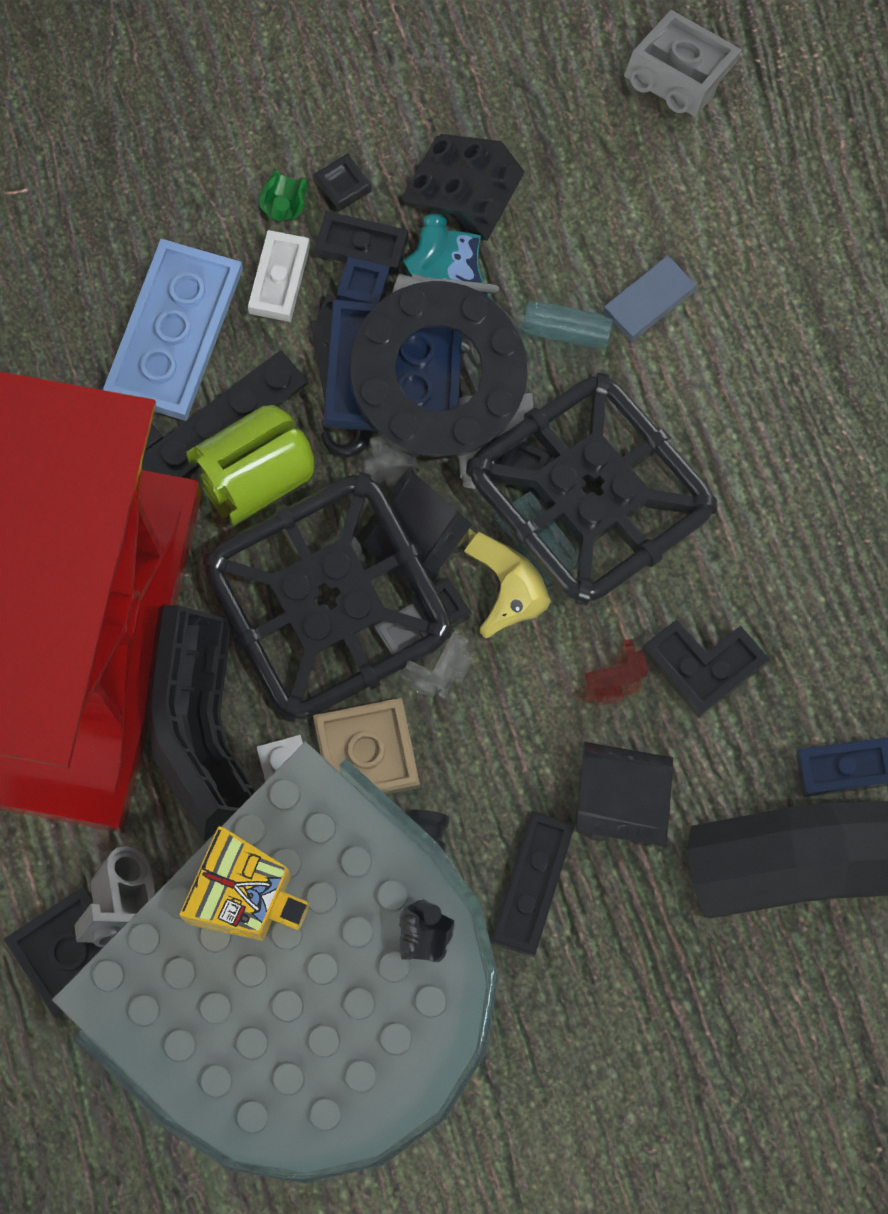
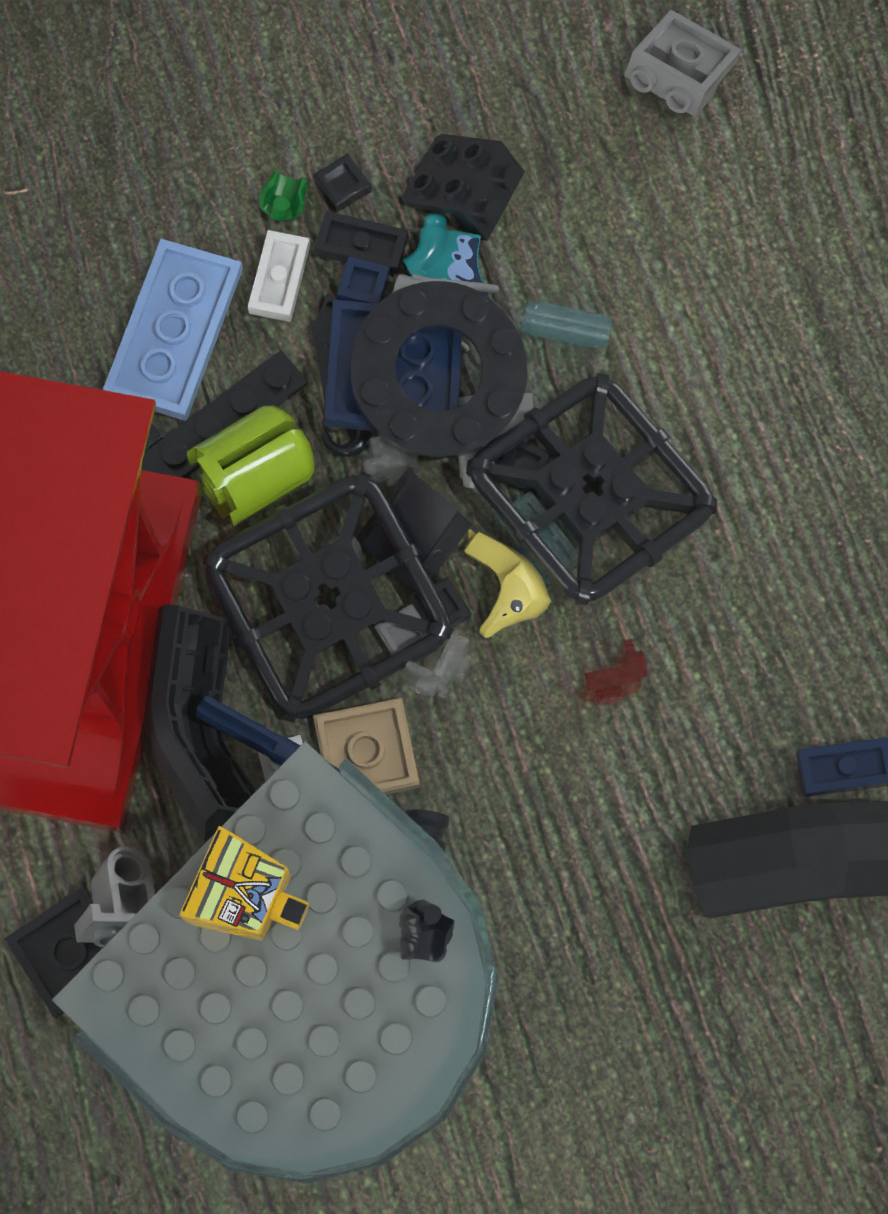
(246, 730): none -> dark blue axle
(533, 884): black tile -> none
(624, 795): black slope -> none
(649, 298): sand blue tile -> none
(704, 676): black plate -> none

